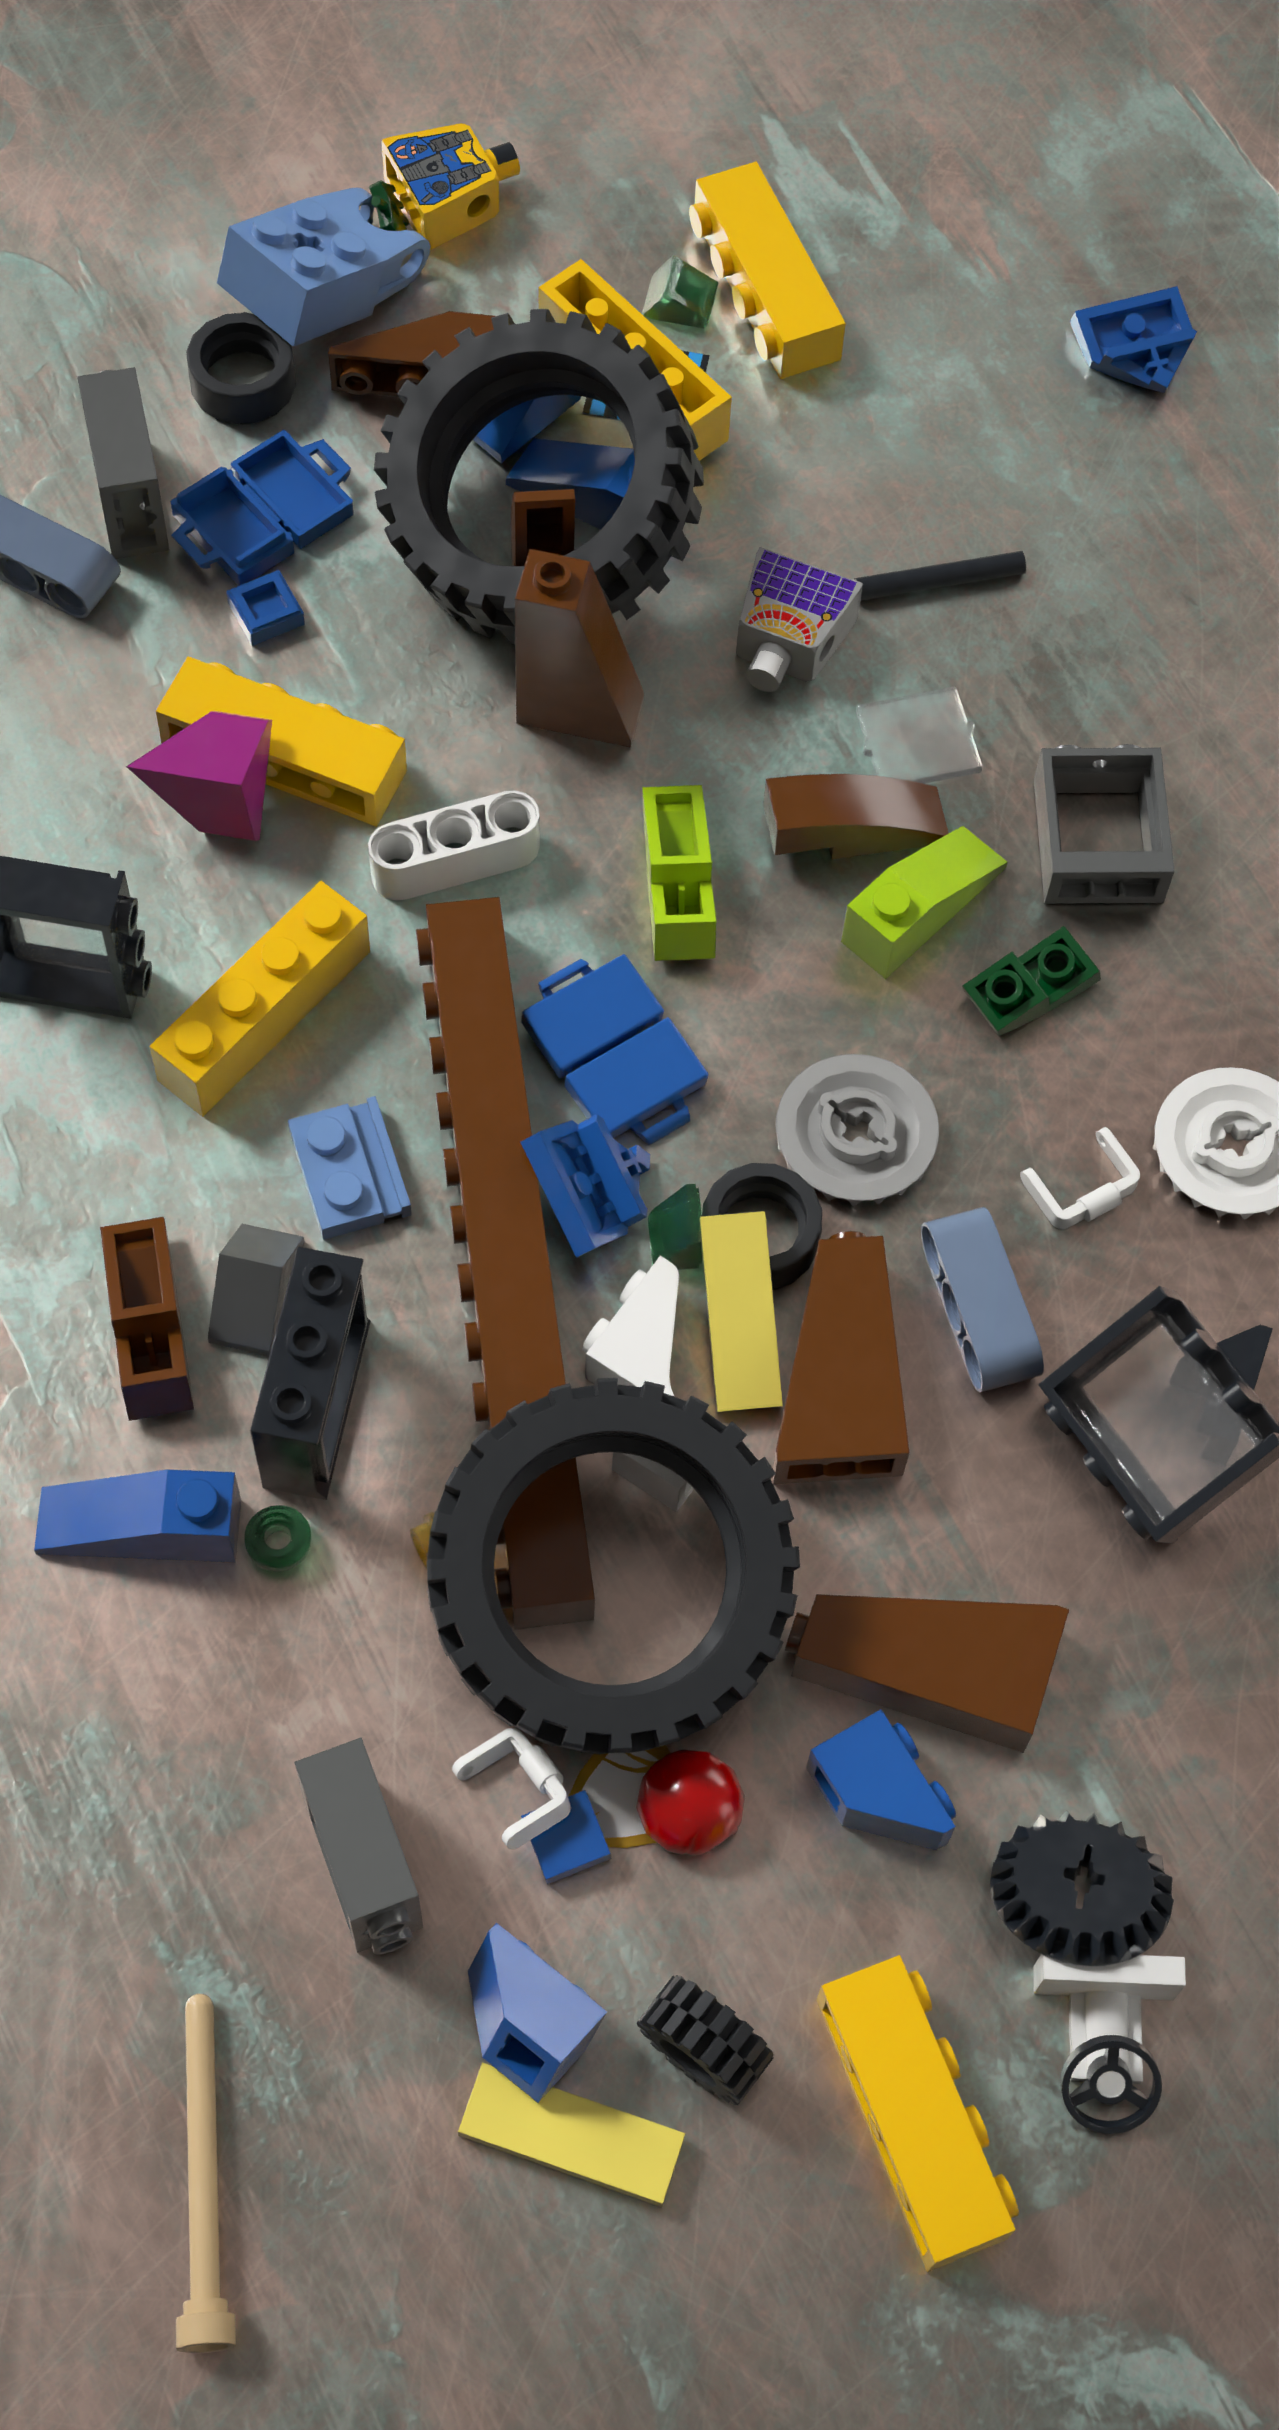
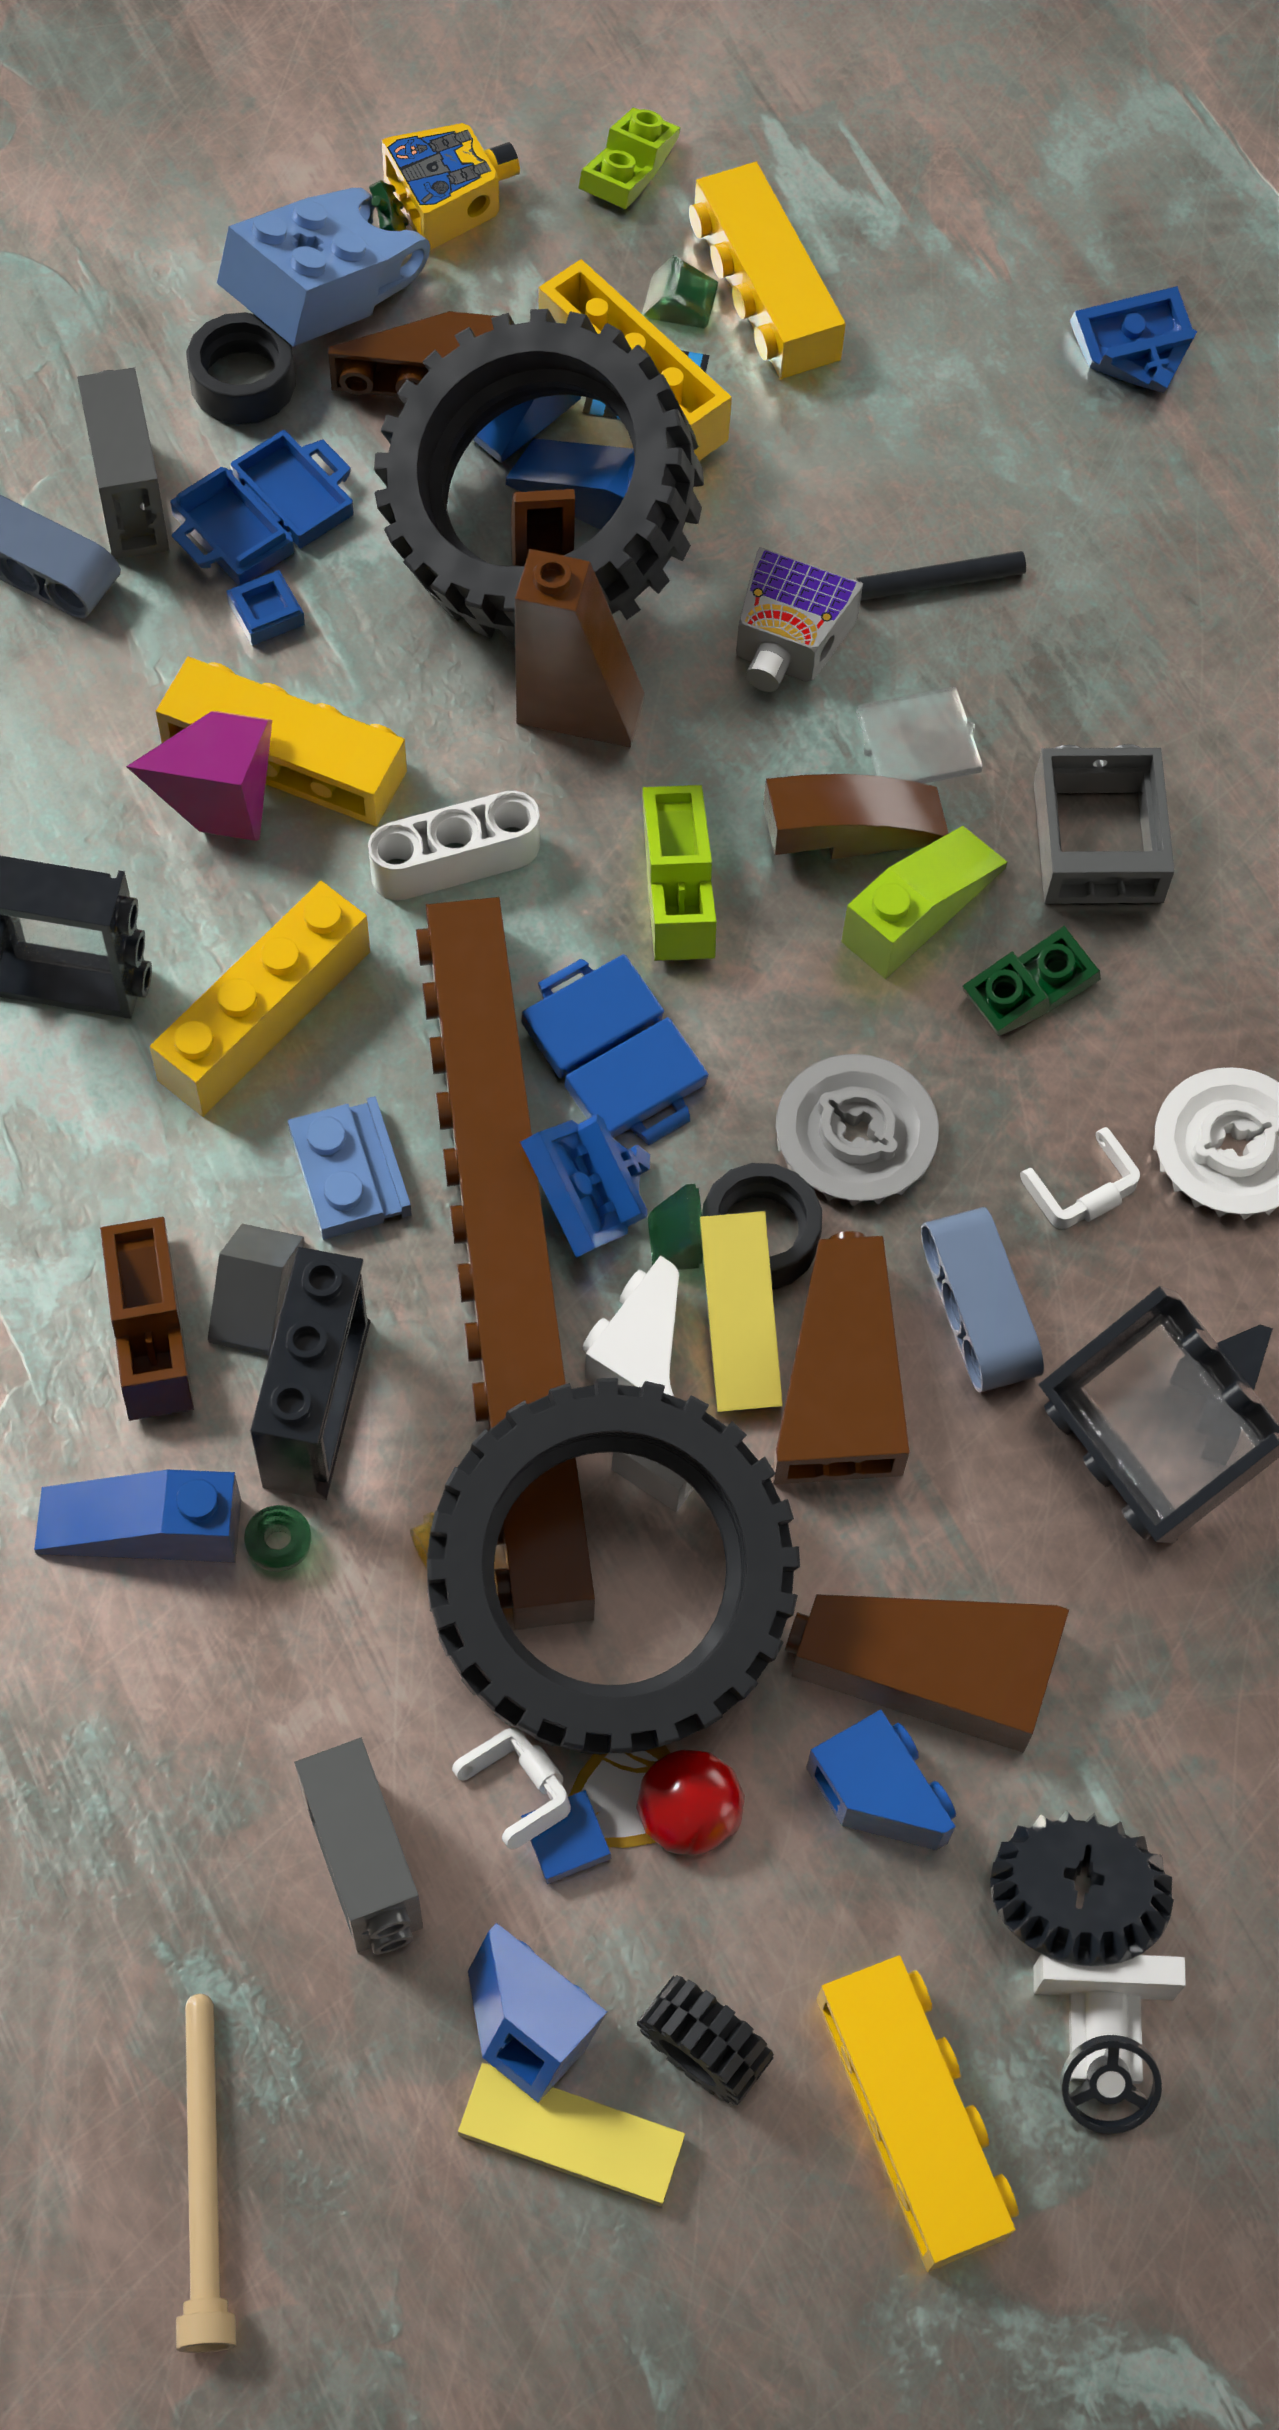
(631, 158): none -> lime slope

